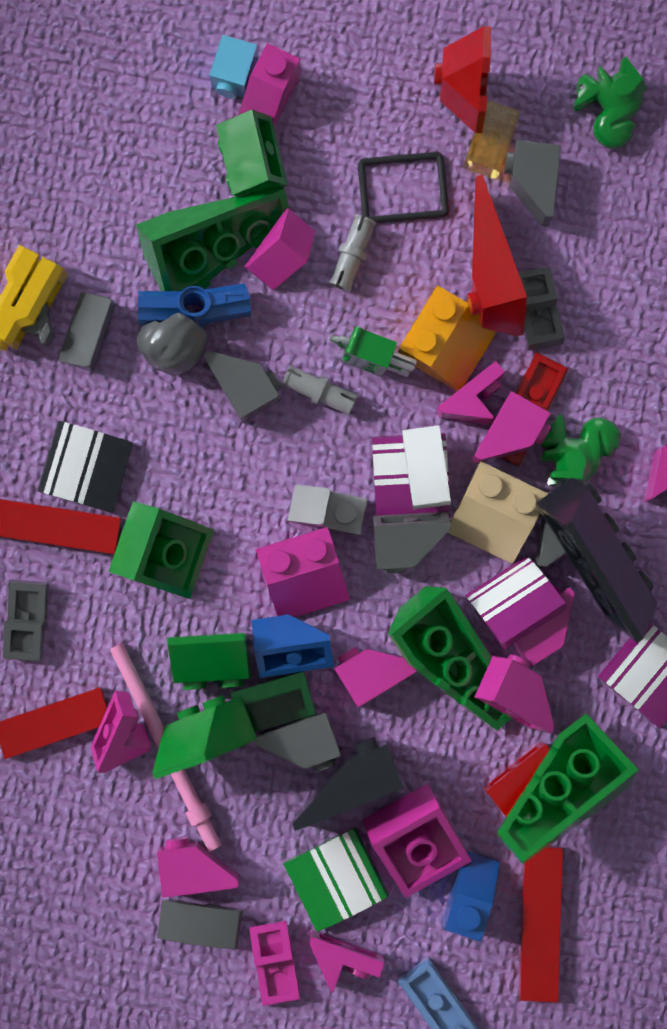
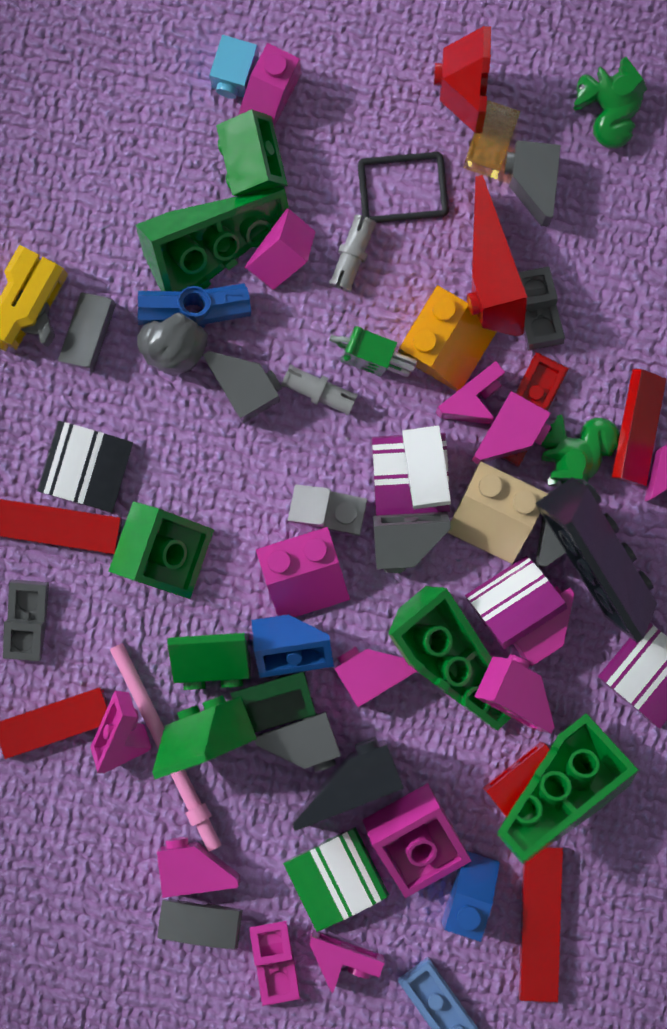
(639, 427): none -> red tile

